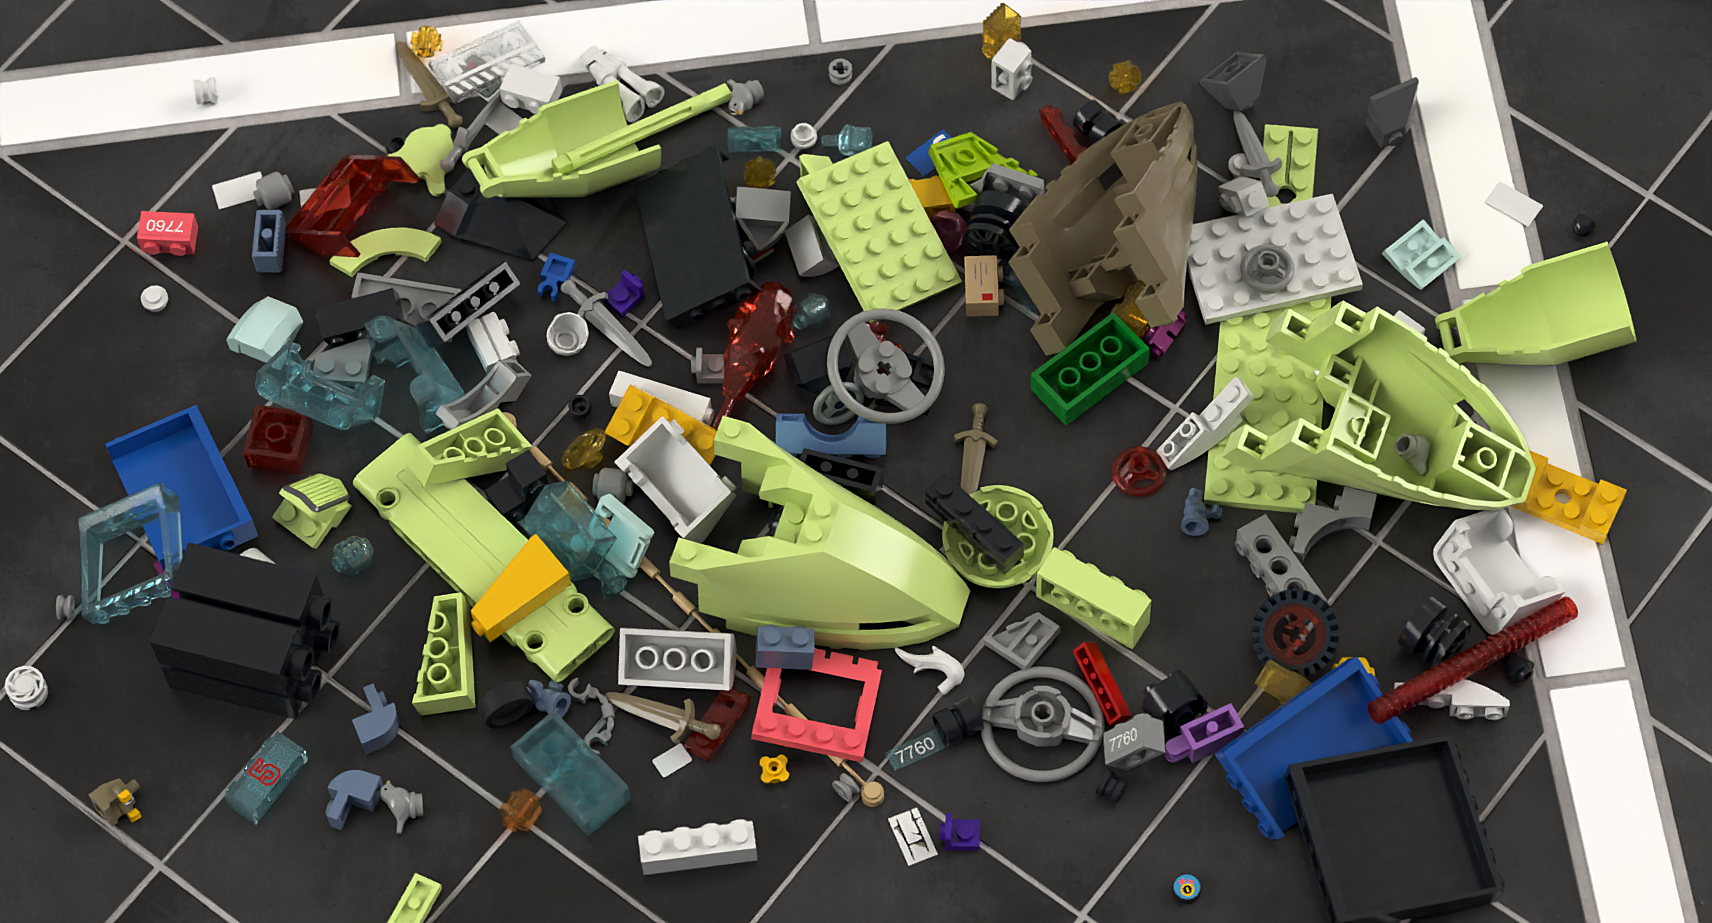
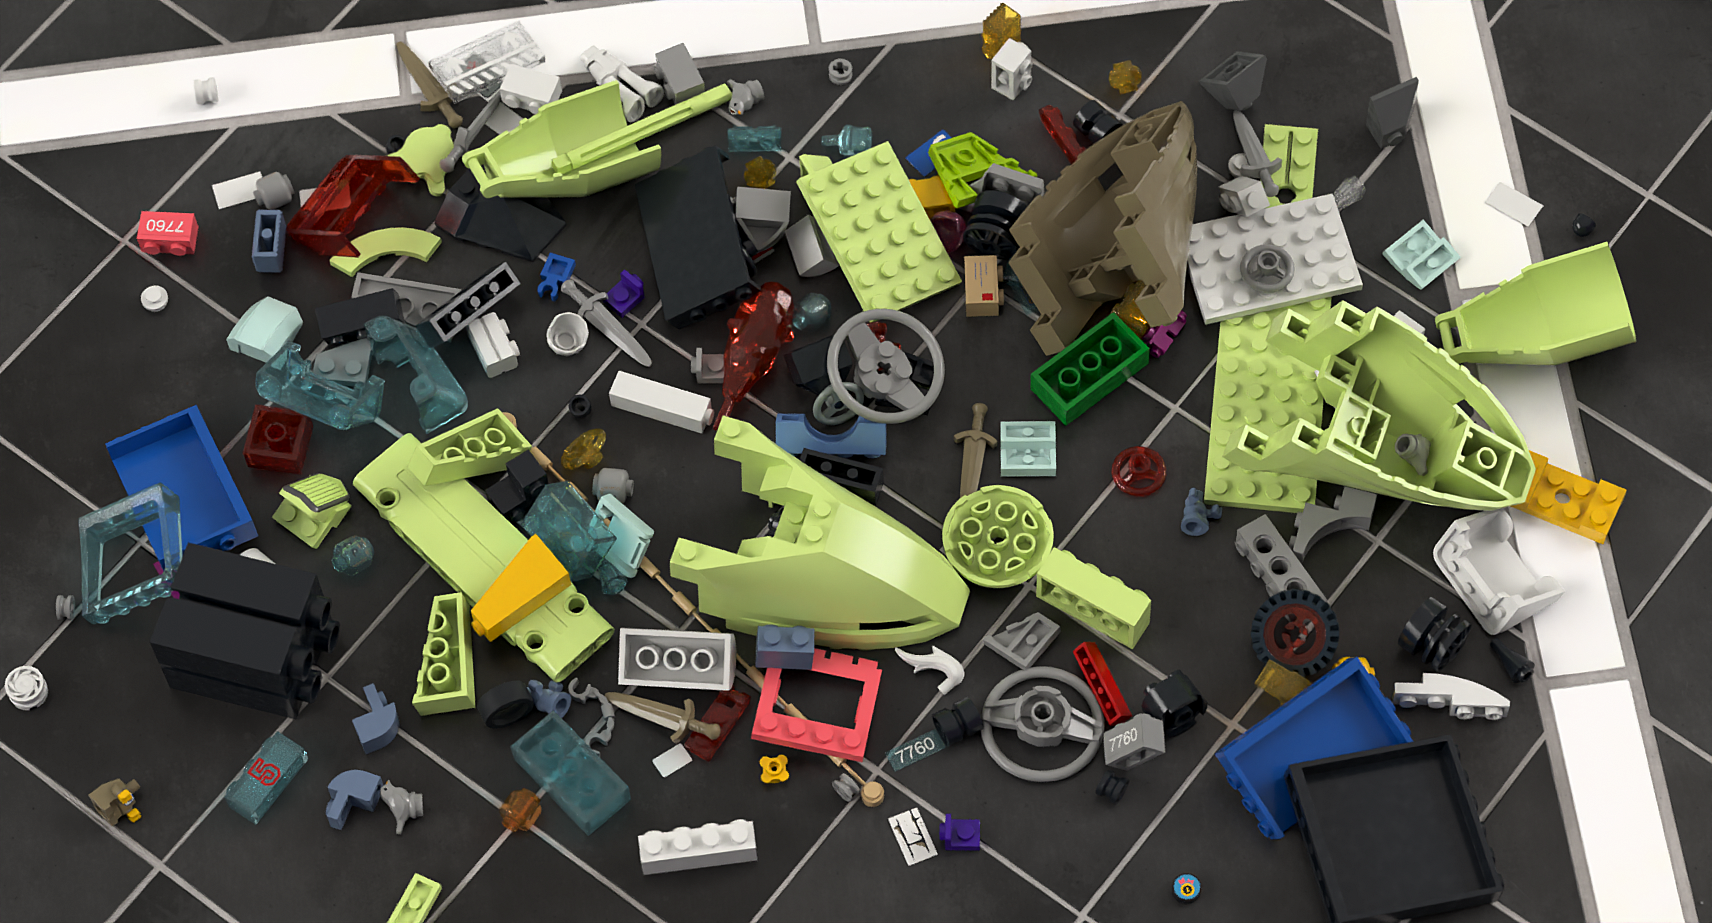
(426, 41): clear yellow gear -> none
(500, 385): light grey arch -> none
(641, 410): yellow piece -> none
(678, 73): none -> light grey brick
(678, 480): white windscreen -> none
(803, 136): white plate -> none
(974, 523): black brick -> none
(1028, 448): none -> light aqua slope
(1205, 430): white slope -> none
(1205, 735): medium lavender brick -> none
(1348, 192): none -> clear cone
(1472, 660): clear red piece -> none

